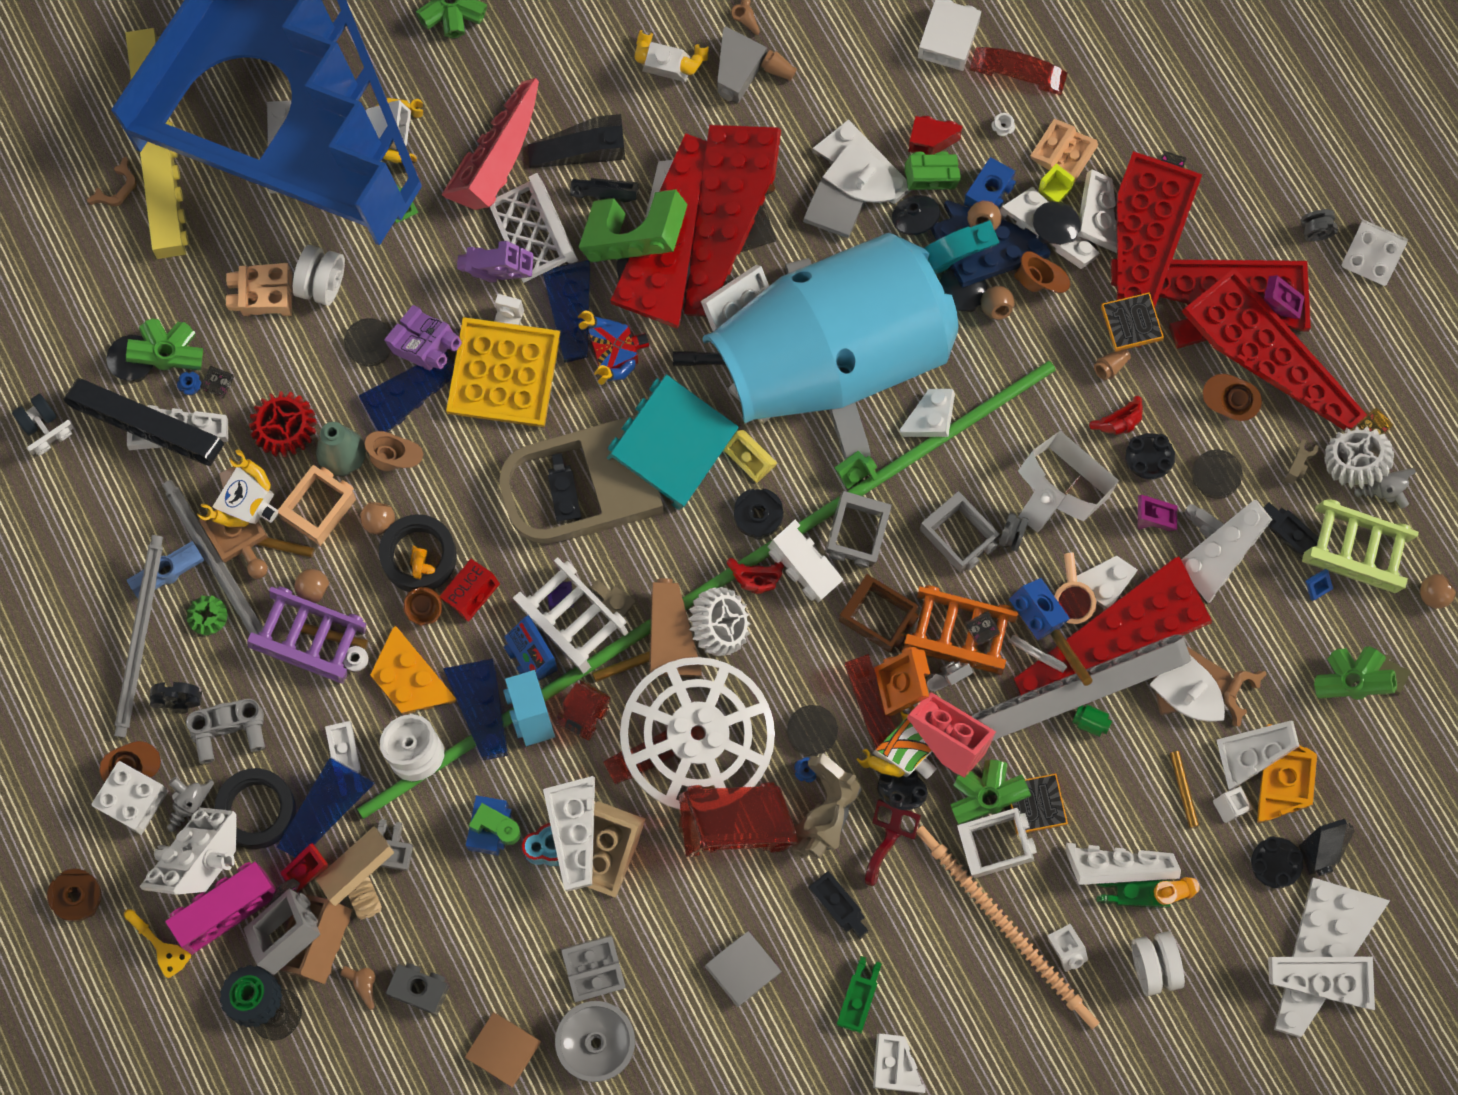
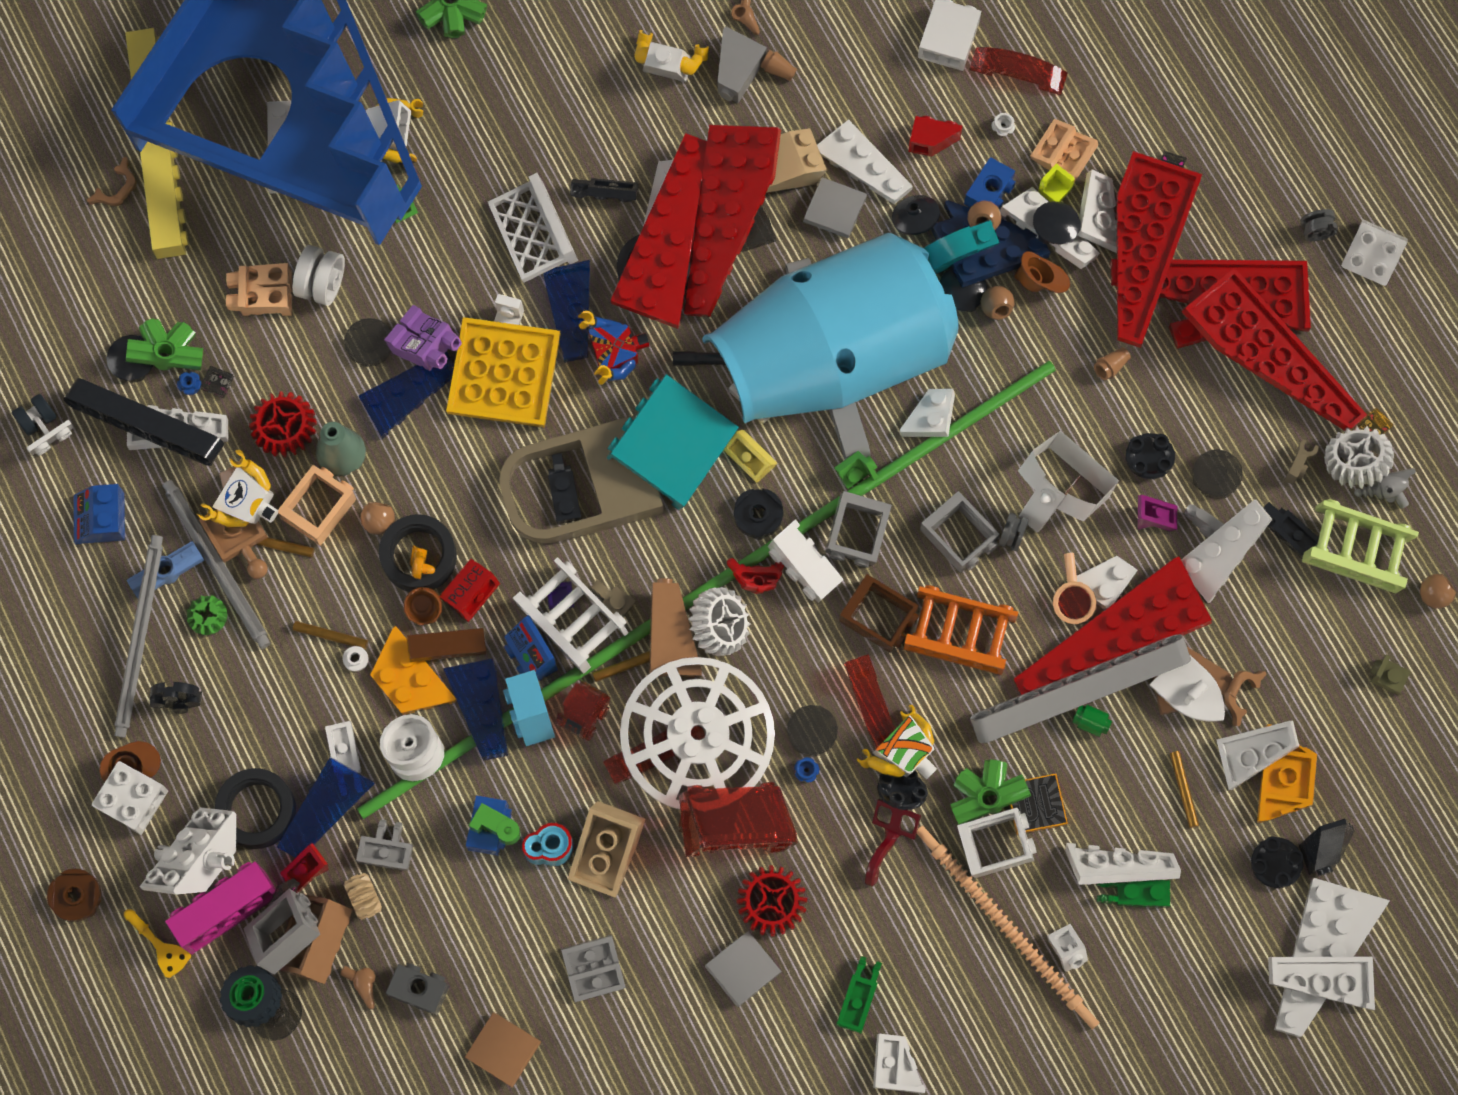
(99, 514): none -> blue slope
(186, 800): light grey piece -> none
(224, 720): light grey piece -> none
(310, 659): medium lavender fence -> none
(311, 585): medium nougat piece -> none
(354, 866): tan tile -> none
(392, 452): medium nougat piece -> none
(446, 644): none -> reddish brown tile
(487, 169): coral wedge -> none
(501, 263): medium lavender hips -> none
(572, 826): white wing -> none
(587, 142): black wedge -> none
(591, 1022): light grey dish -> none
(654, 236): bright green arch -> none
(734, 296): white wing -> none
(790, 886): none -> red gear
(798, 161): none -> tan slope
(823, 825): dark tan hips -> none
(839, 904): black hinge -> none
(861, 175): white shield -> none
(903, 680): orange plate -> none
(932, 171): bright green brick -> none
(950, 675): light grey hinge -> none
(951, 734): coral slope -> none
(982, 628): clear smoke tile -> none
(1039, 608): blue brick -> none
(1047, 659): white piece -> none
(1071, 657): pearl gold bar -> none
(1122, 420): red piece -> none
(1132, 322): tile -> none
(1158, 963): white wheel -> none
(1173, 891): light orange piece -> none
(1232, 397): dark orange piece -> none
(1232, 804): white slope -> none
(1283, 298): magenta slope -> none
(1319, 584): blue slope -> none
(1349, 672): bright green piece -> none

